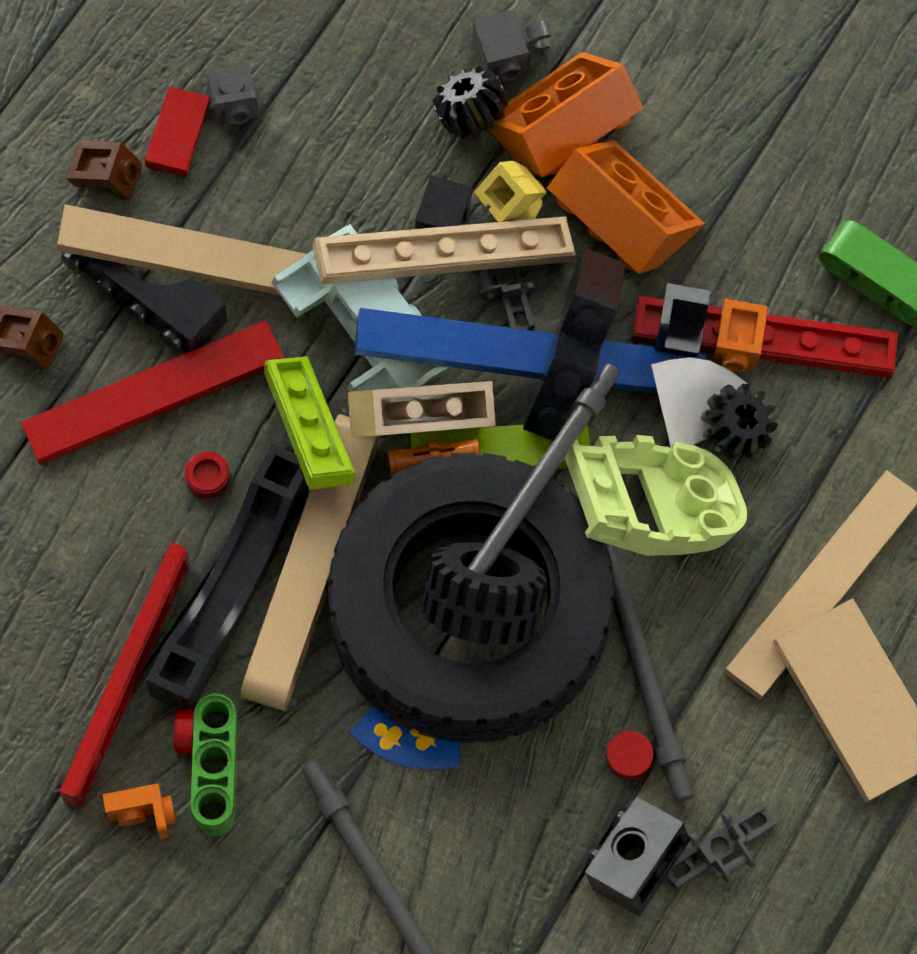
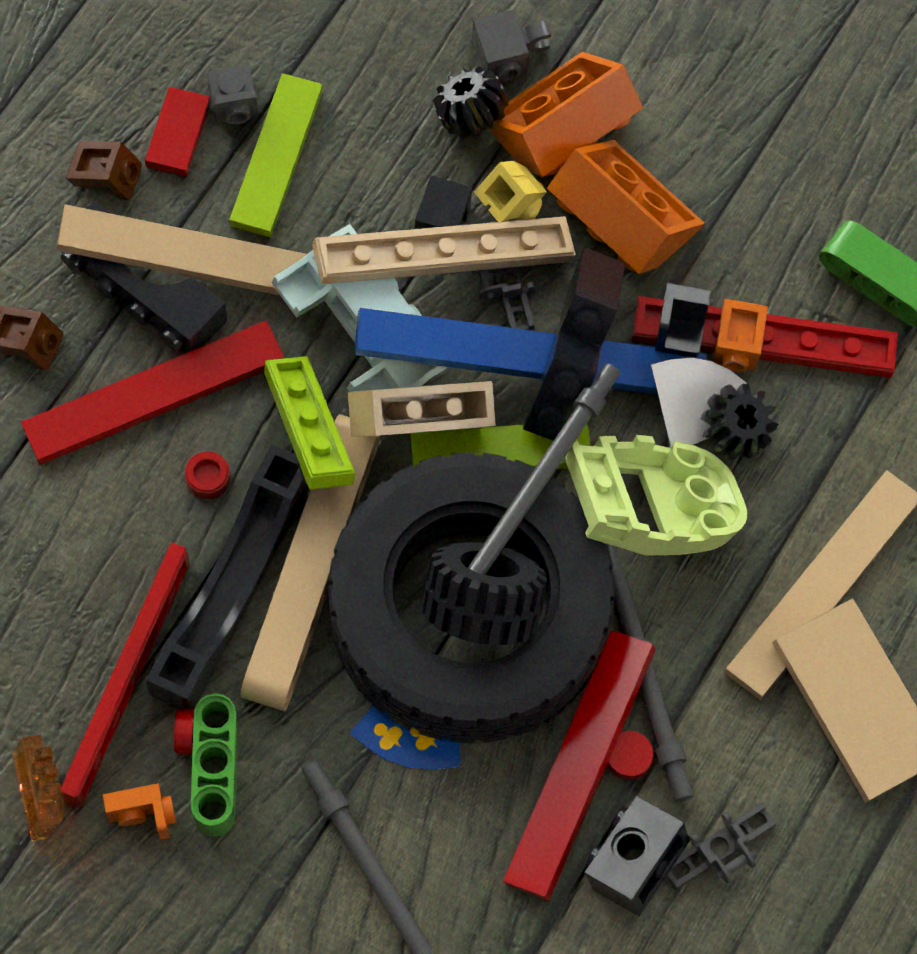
(38, 792): none -> clear orange hinge
(276, 155): none -> lime tile
(402, 458): orange pin -> none
(579, 765): none -> red tile

